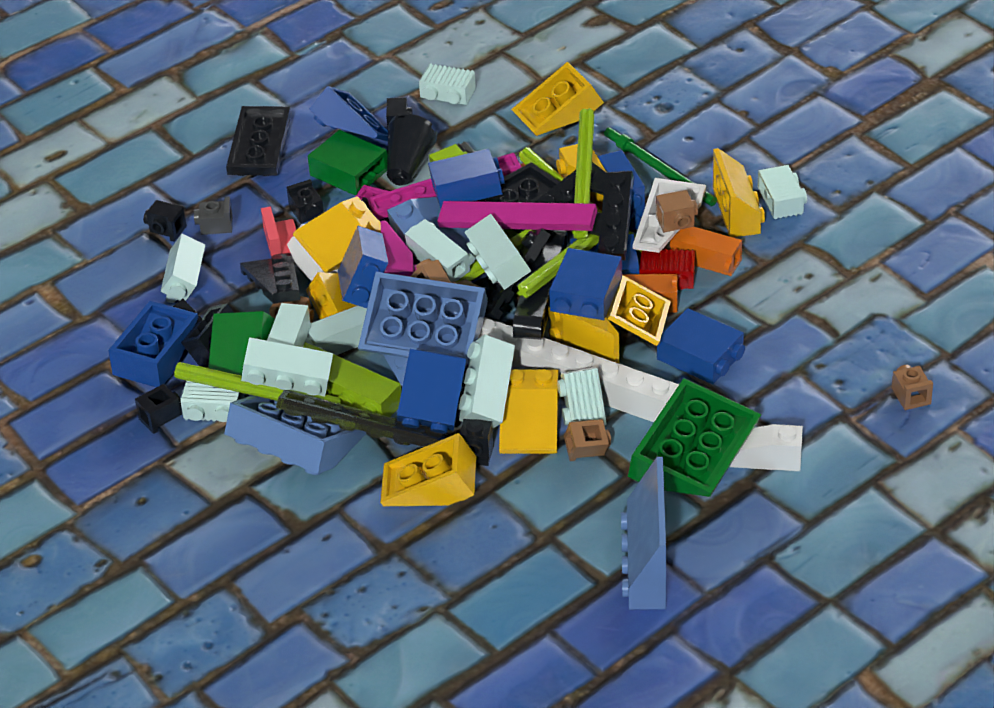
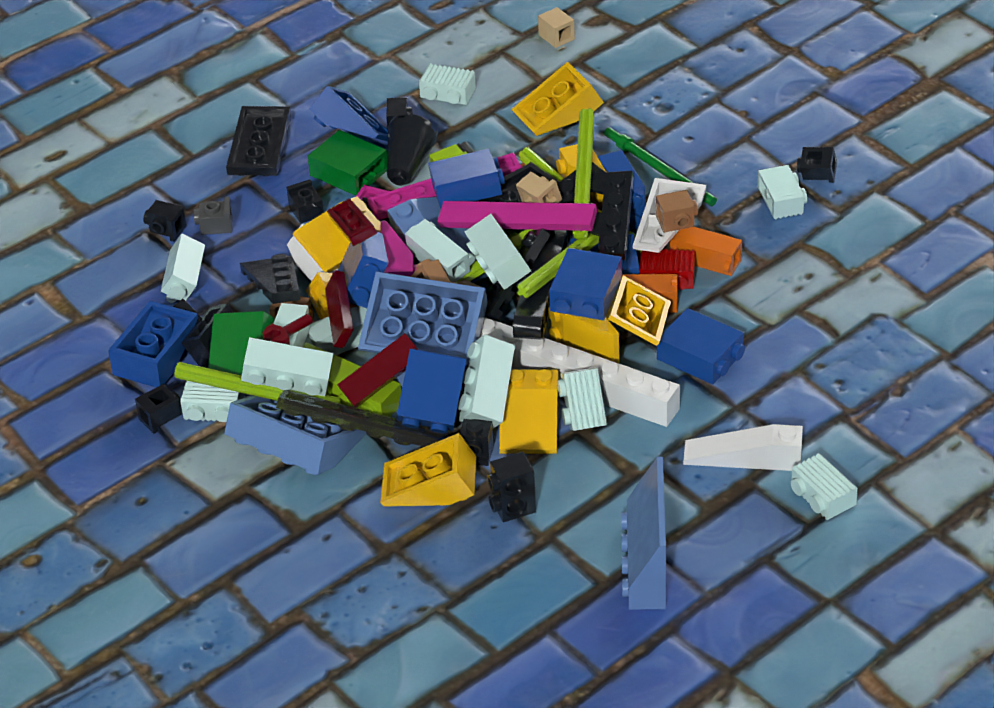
(277, 233): coral panel -> none
(281, 334): none -> dark red bar
(339, 309): none -> dark red tile
(351, 222): none -> dark red tile
(377, 371): none -> dark red tile
(512, 487): none -> black brick
(538, 189): none -> tan brick
(556, 27): none -> tan brick
(586, 439): medium nougat brick -> none
(696, 437): green slope -> none
(736, 196): yellow slope -> none
(817, 163): none -> black brick
(823, 487): none -> light aqua brick
(909, 380): medium nougat brick -> none

